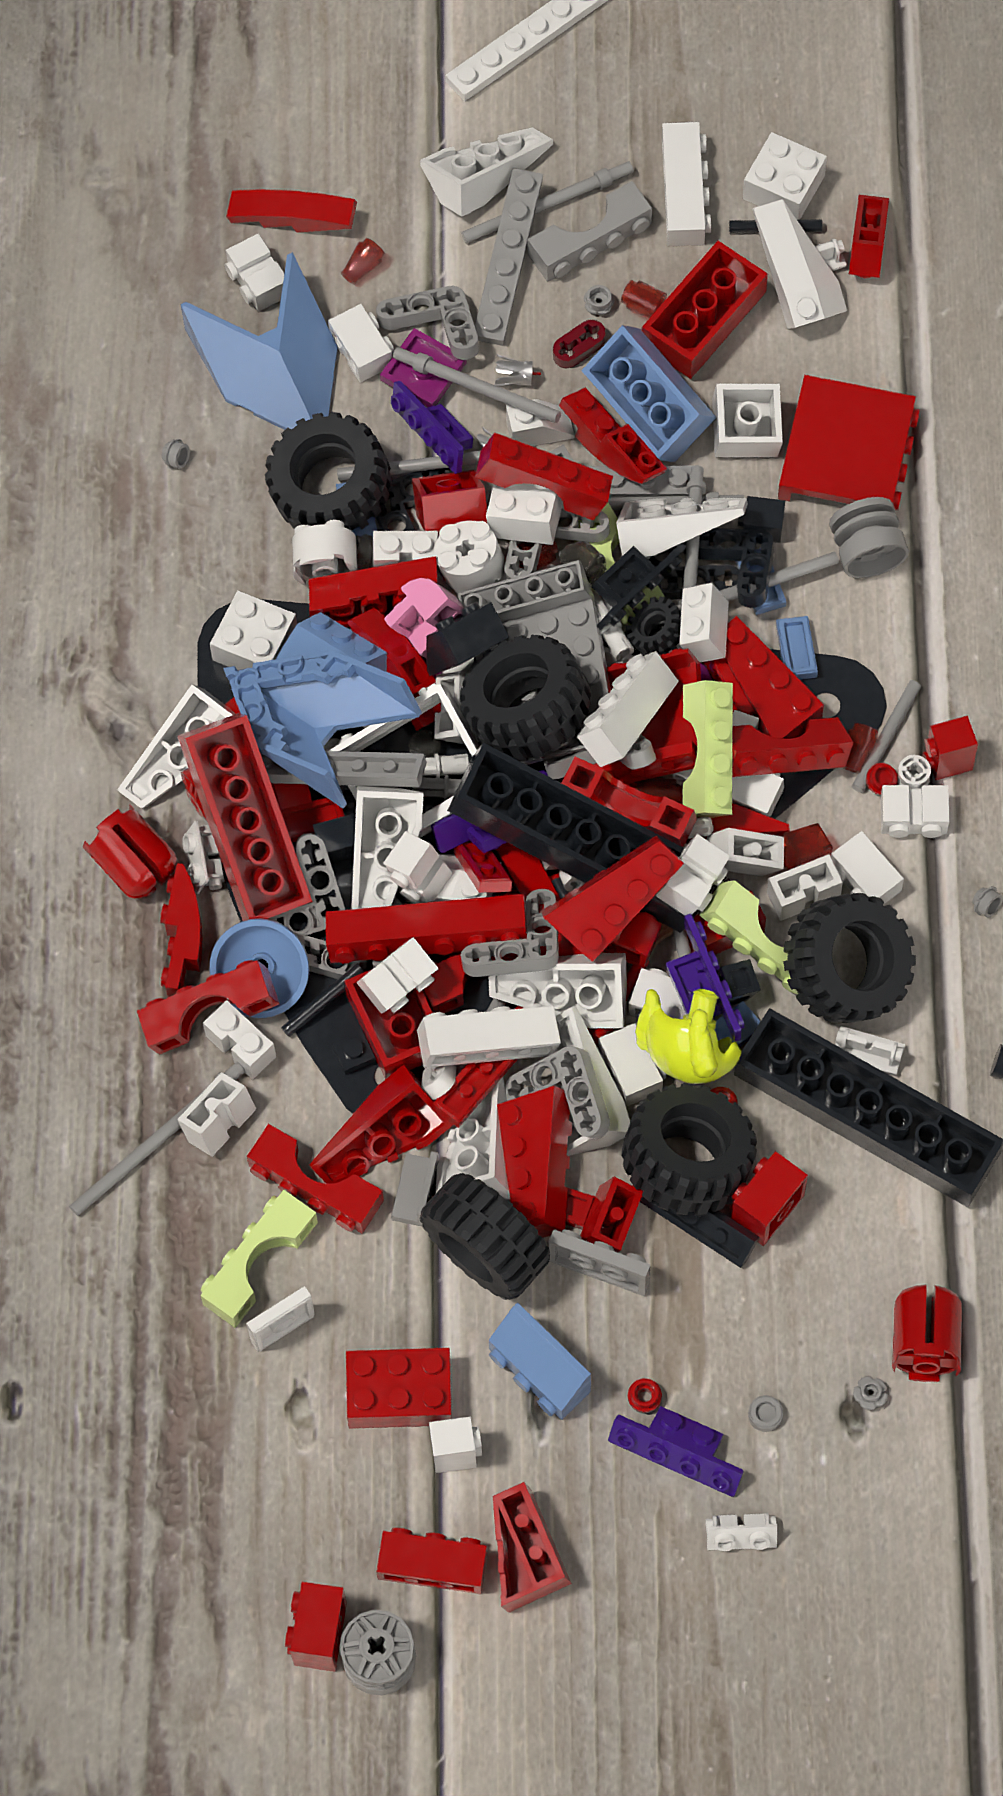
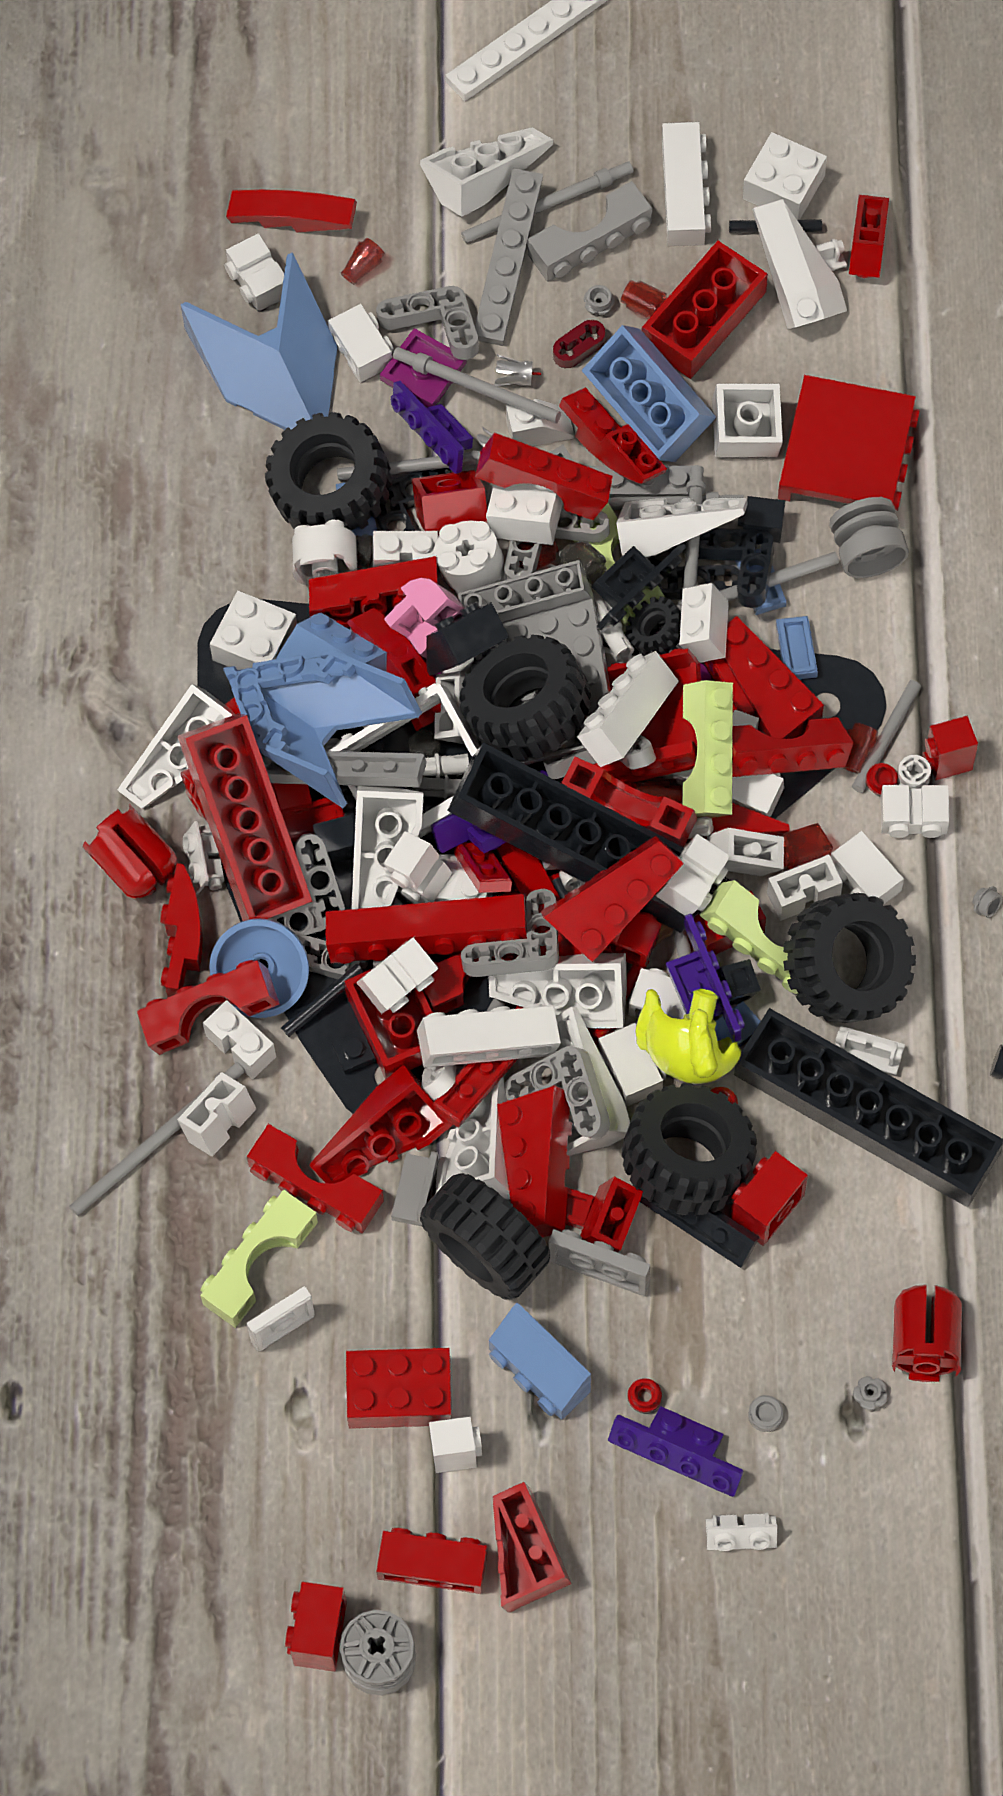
(175, 454): light grey plate -> none

